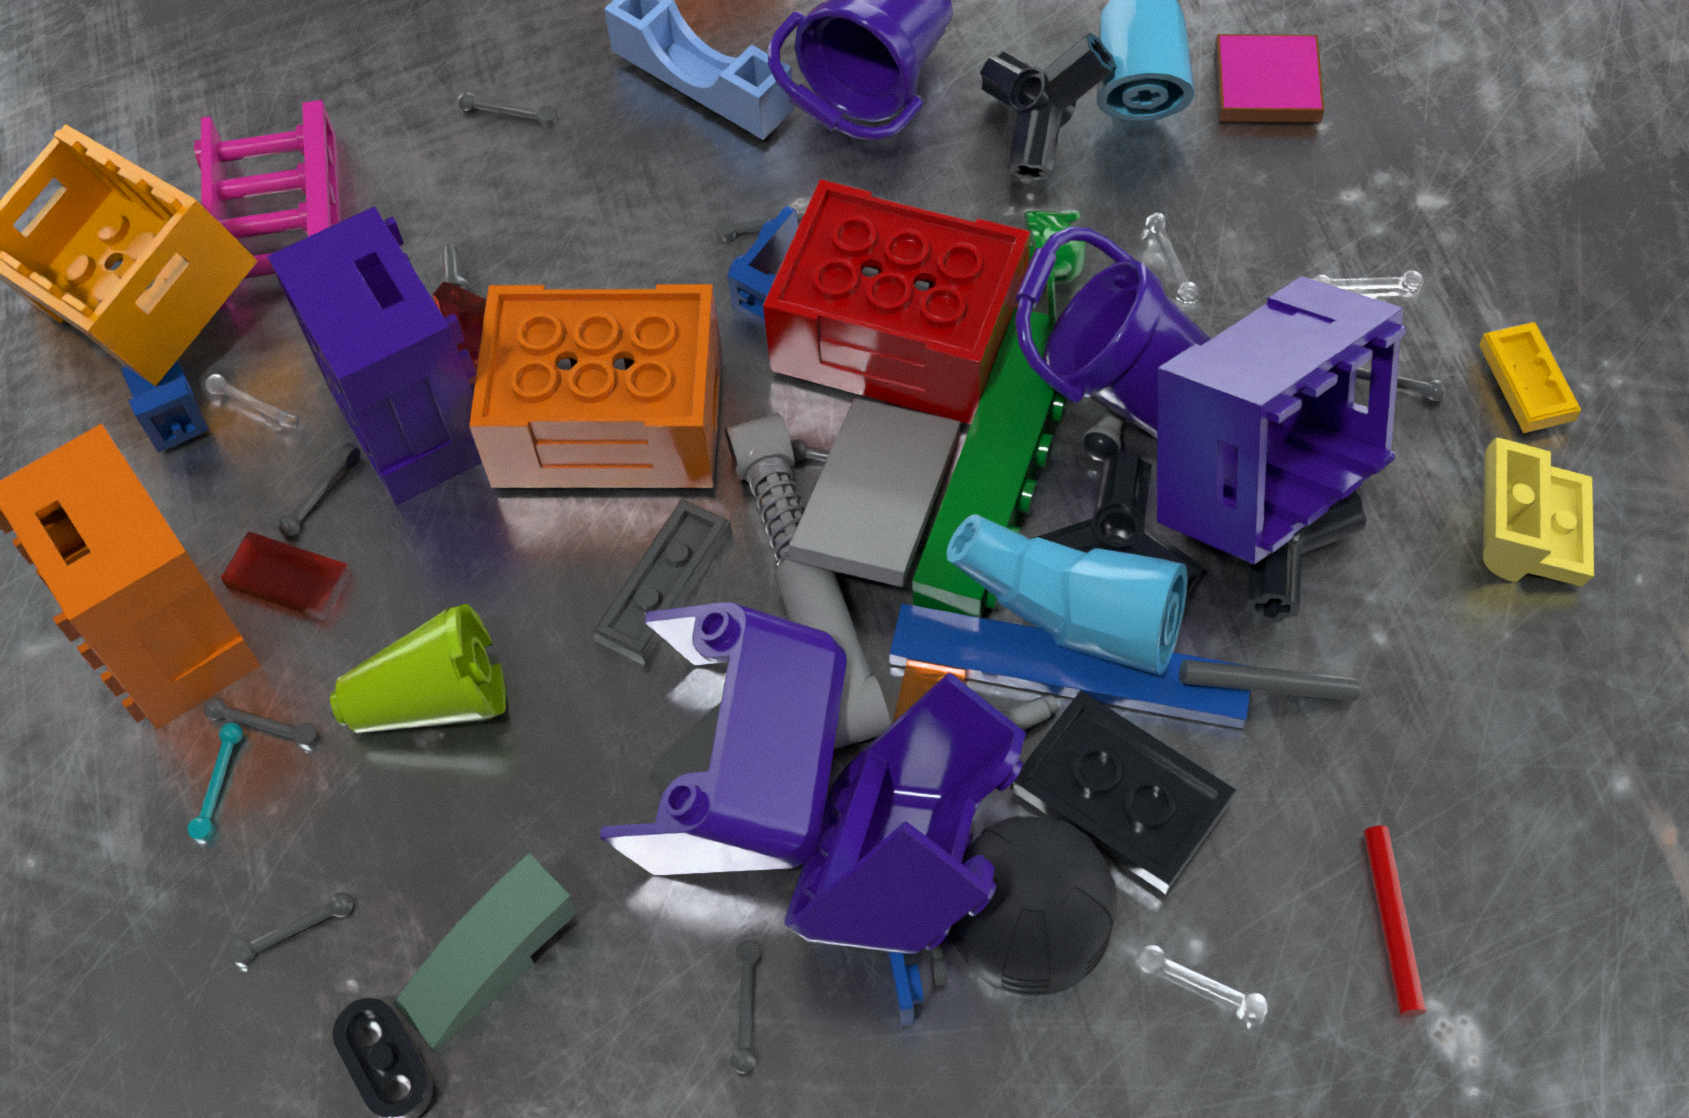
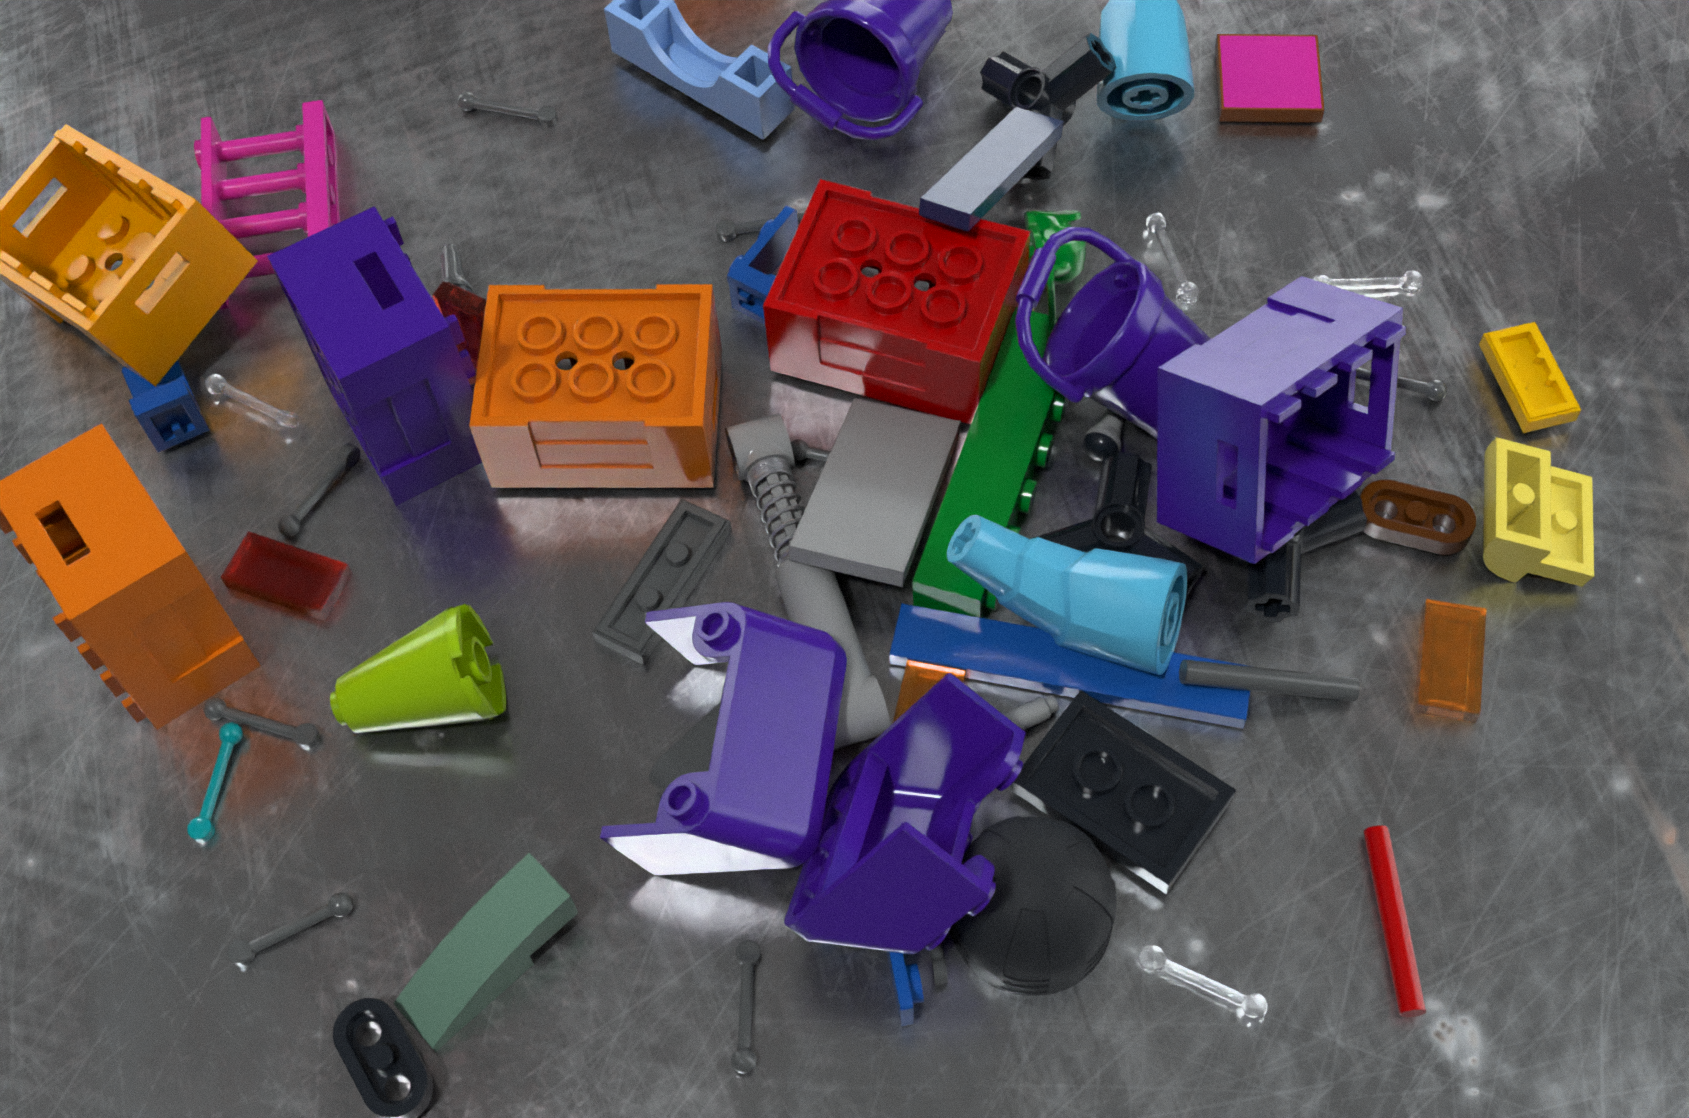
(990, 169): none -> tile
(1414, 514): none -> reddish brown plate
(1450, 661): none -> clear orange tile

